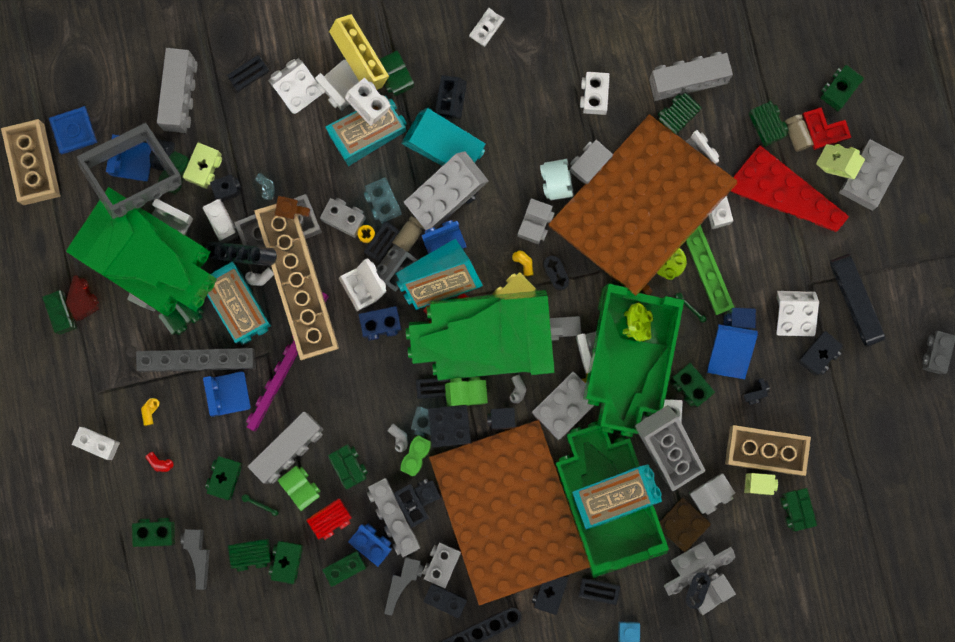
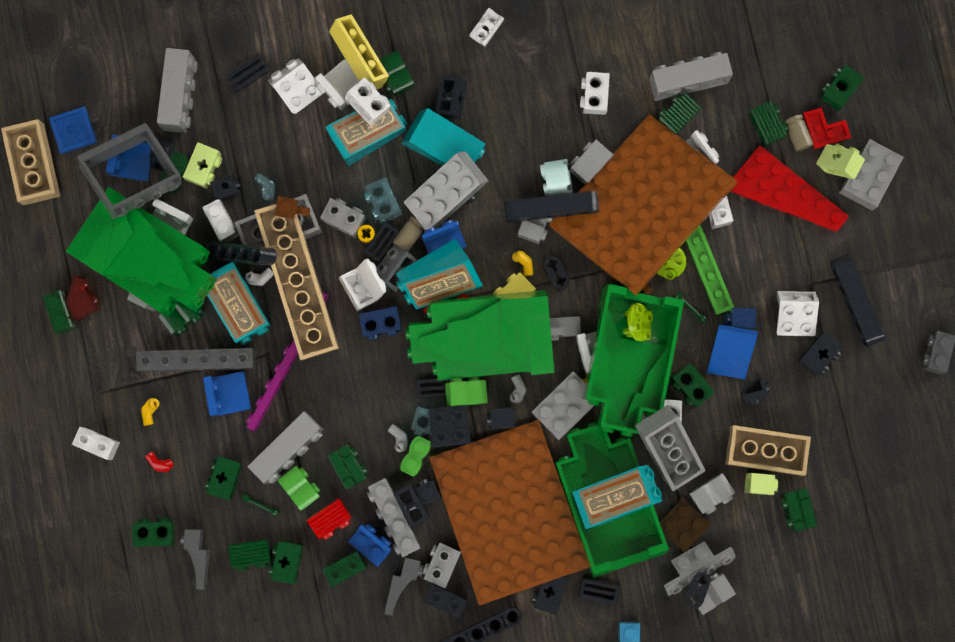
(551, 206): none -> black beam

